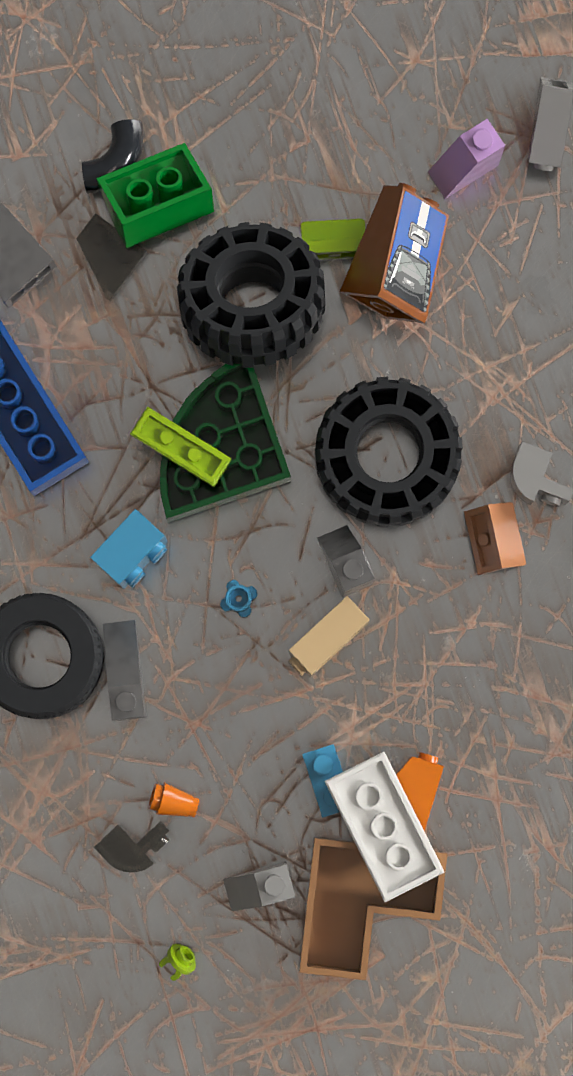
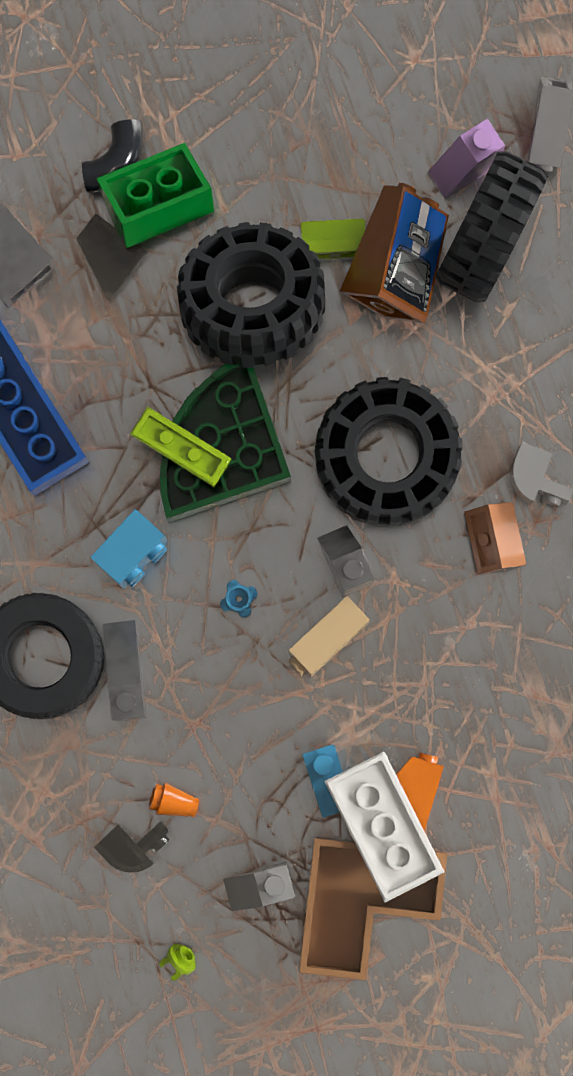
(492, 226): none -> black tyre

